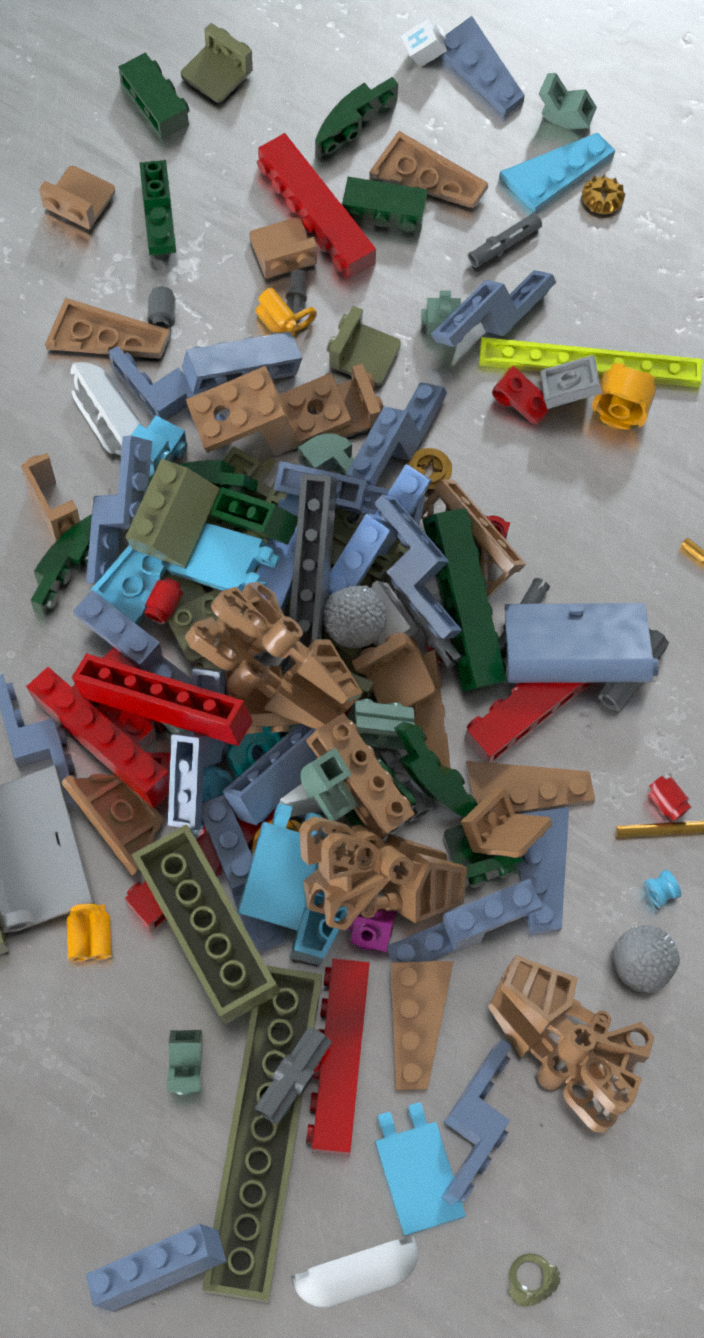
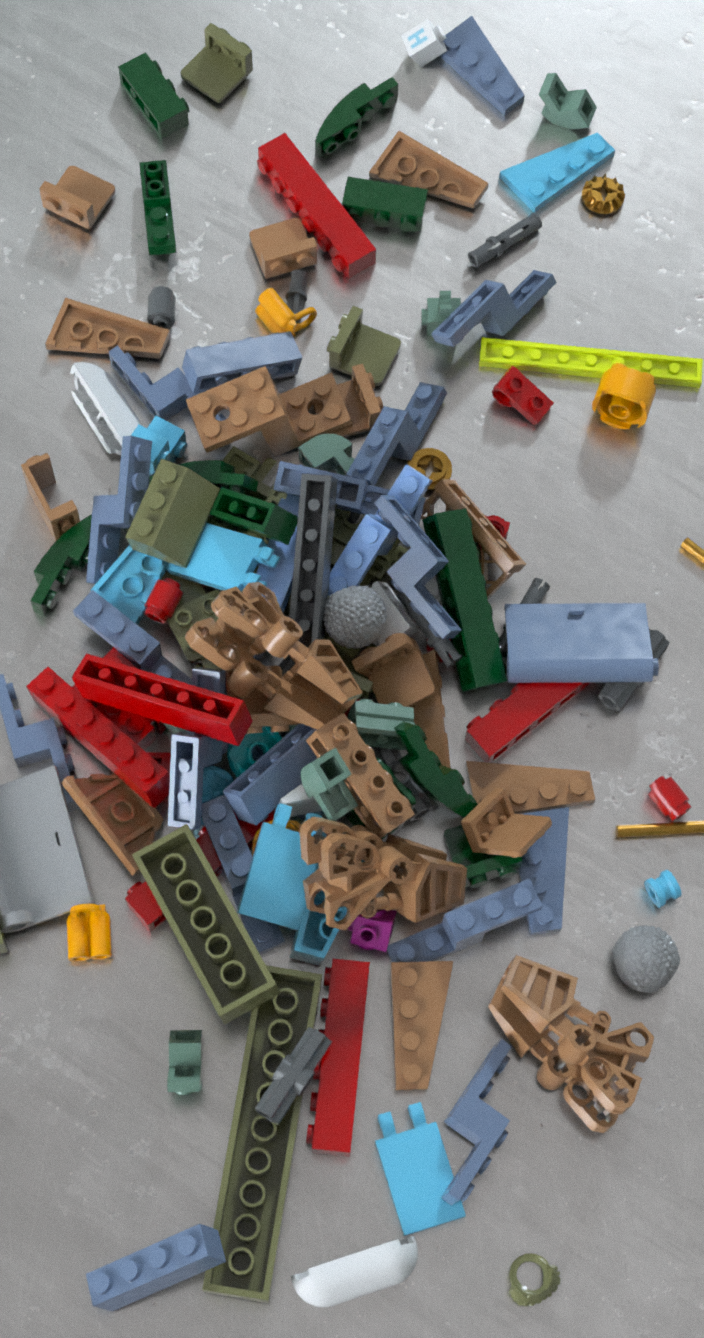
(570, 381): light grey tile -> none

